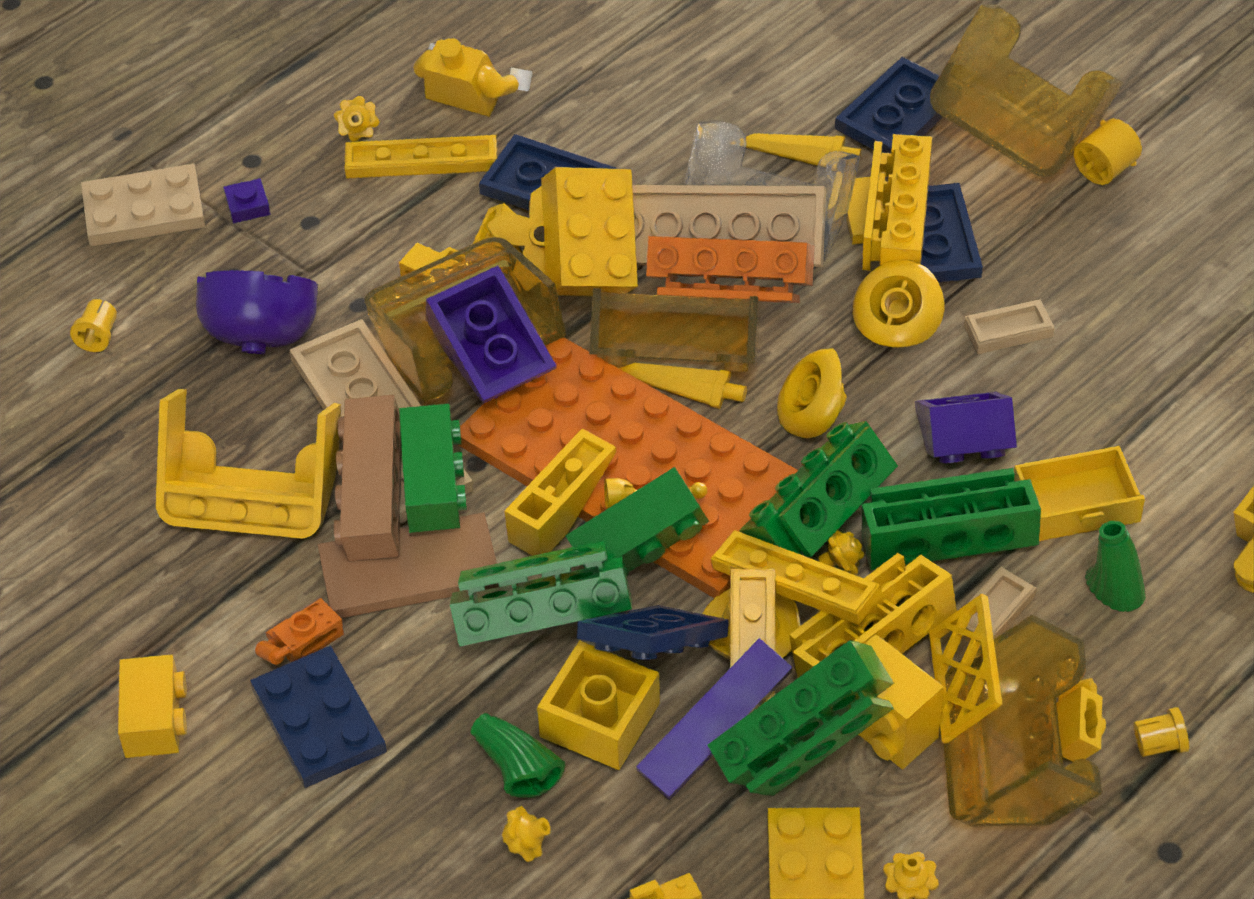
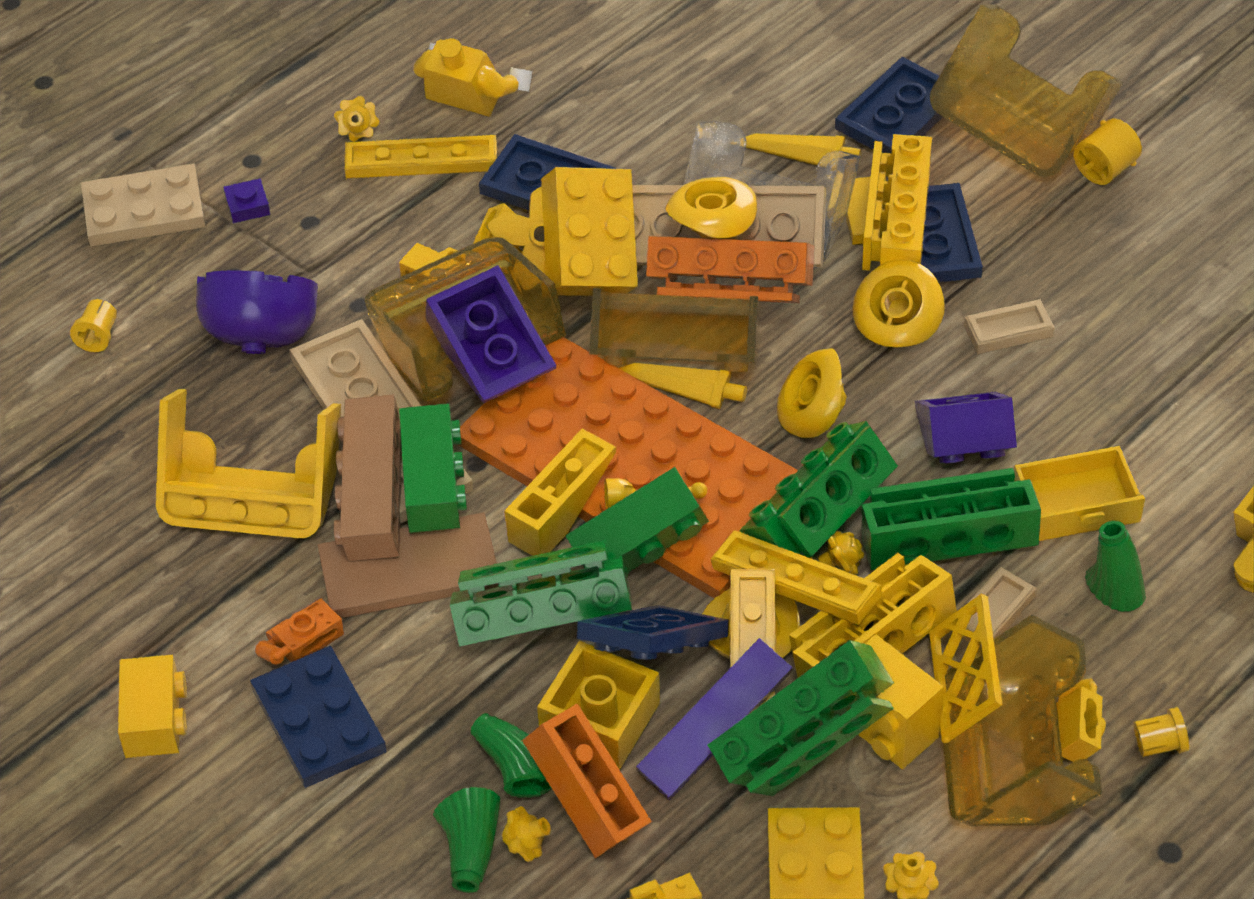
(470, 825): none -> green piece
(586, 780): none -> orange brick
(714, 207): none -> yellow hat

